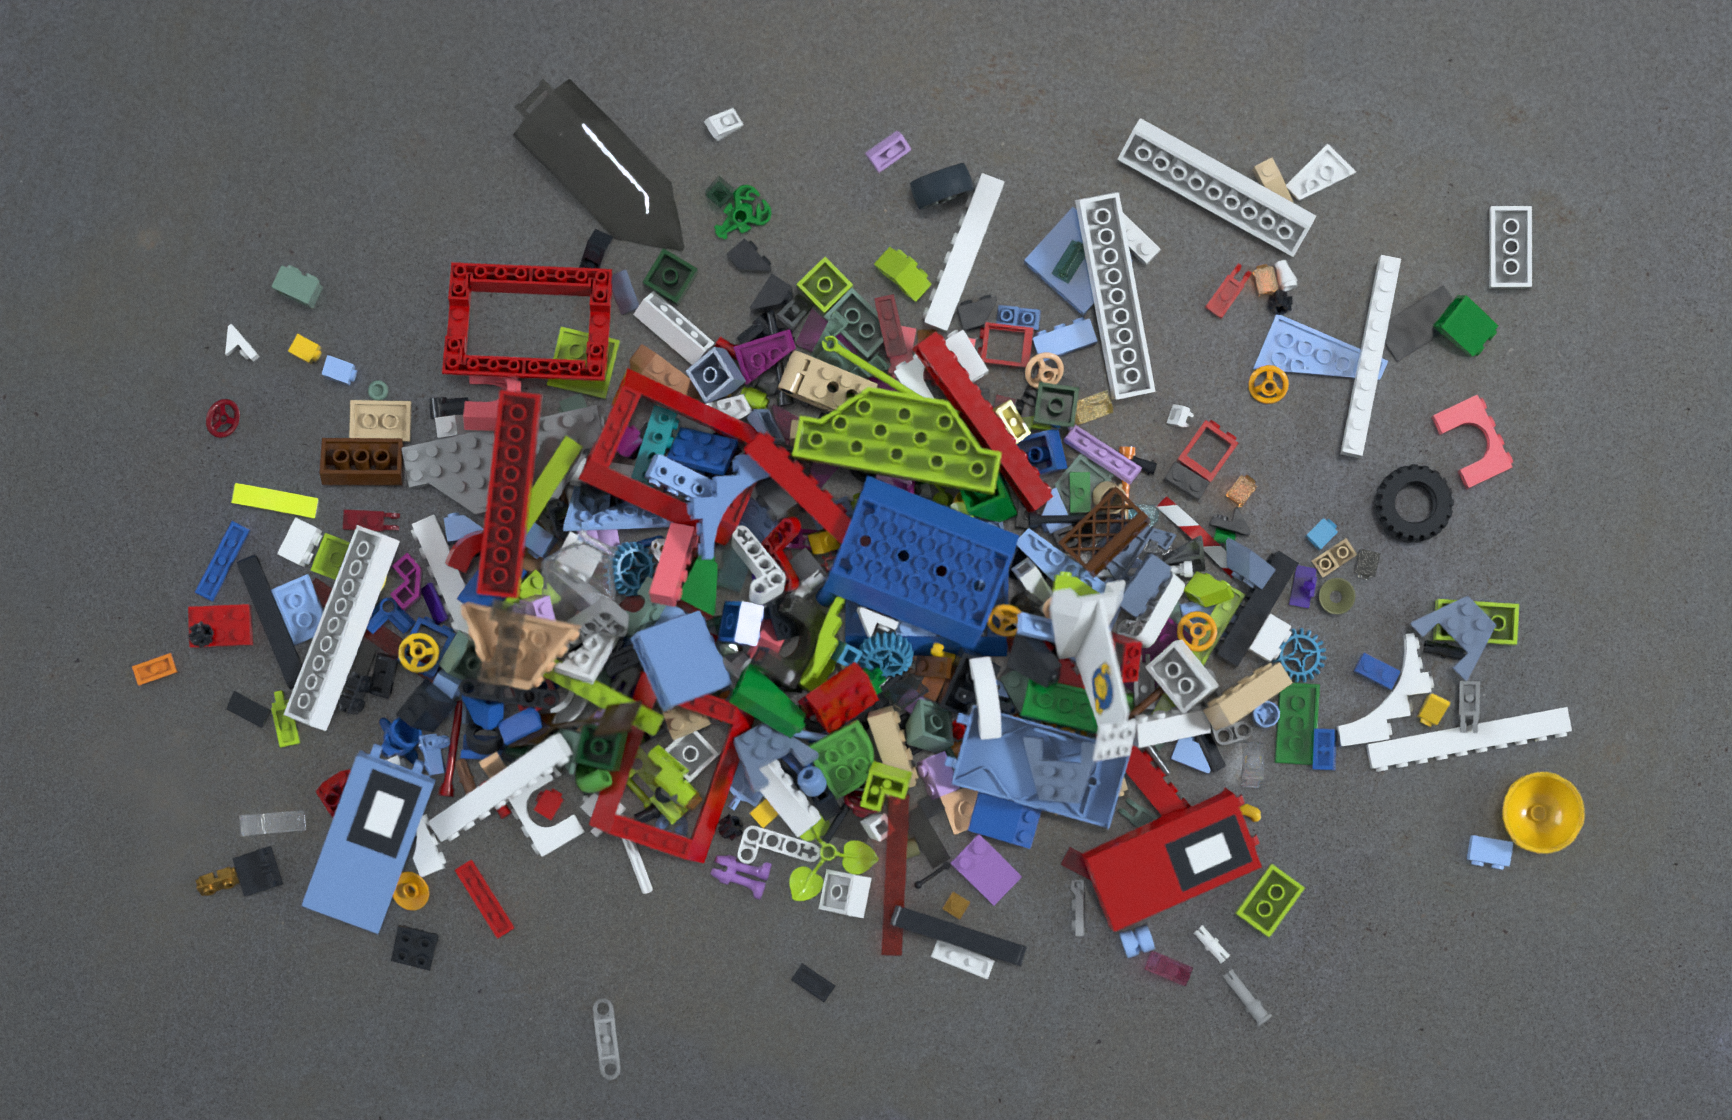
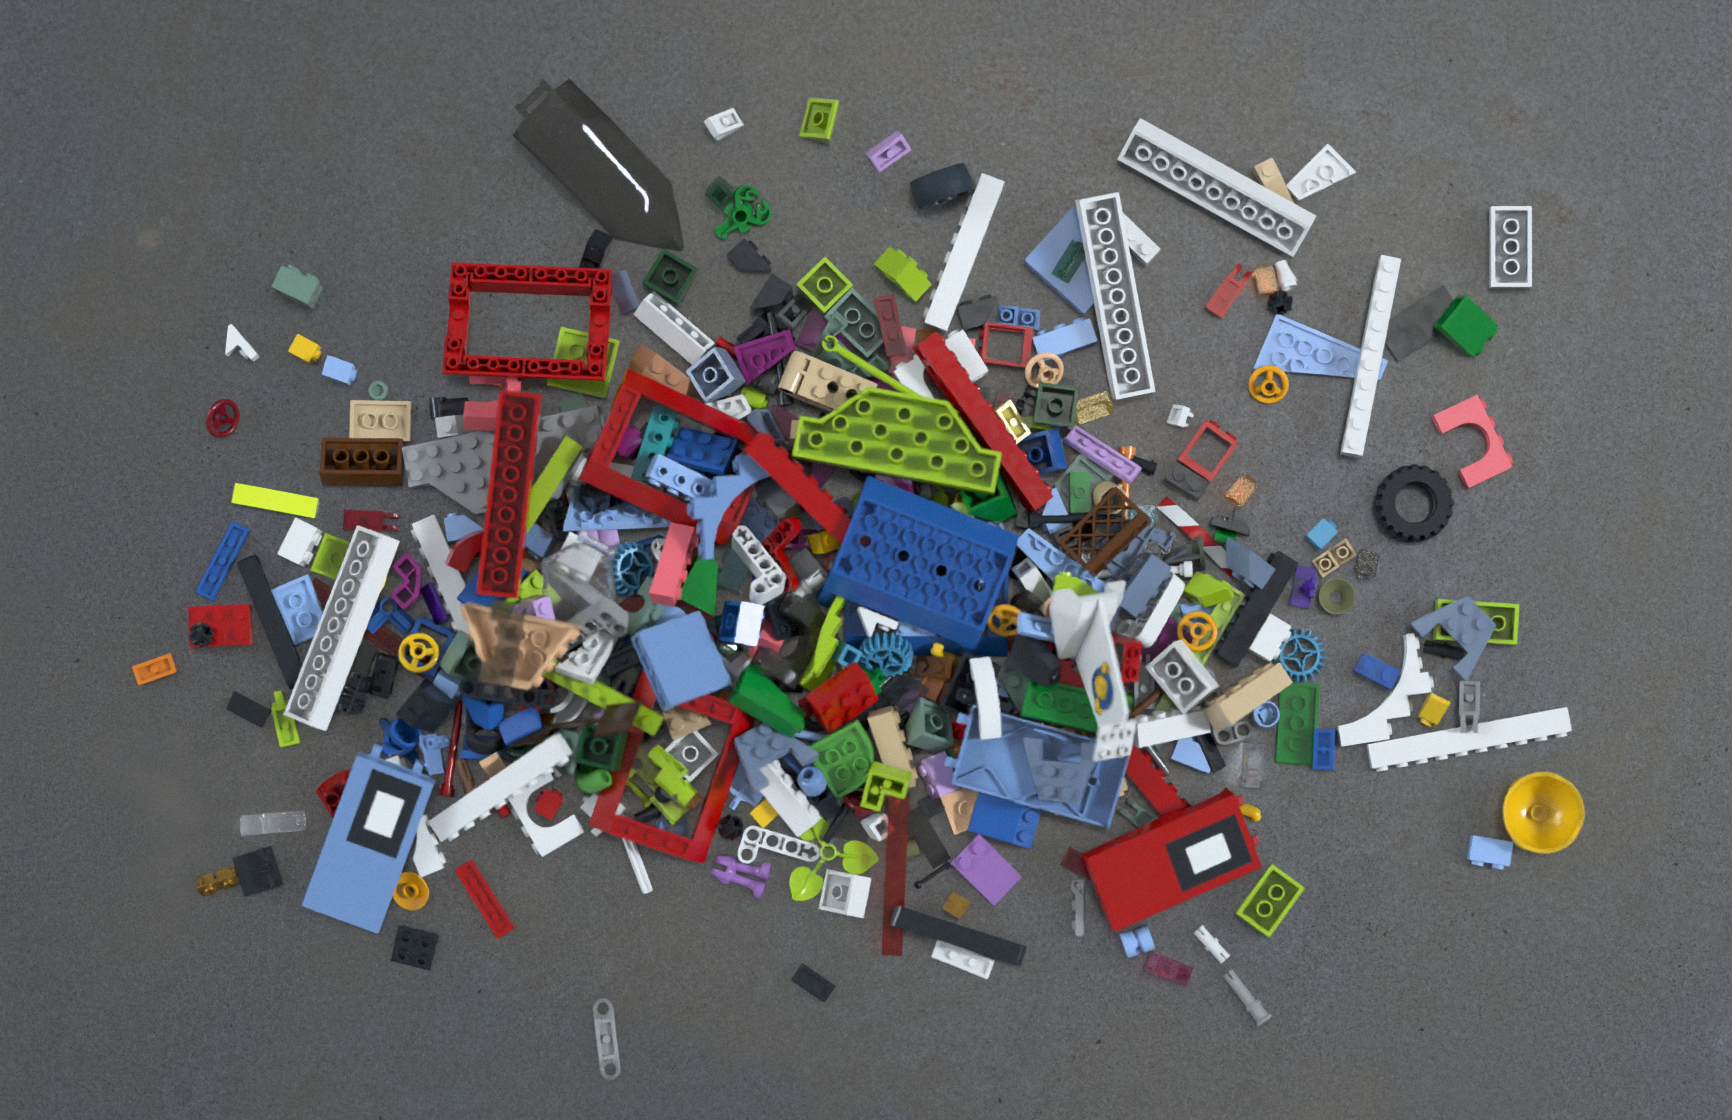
(819, 119): none -> lime slope

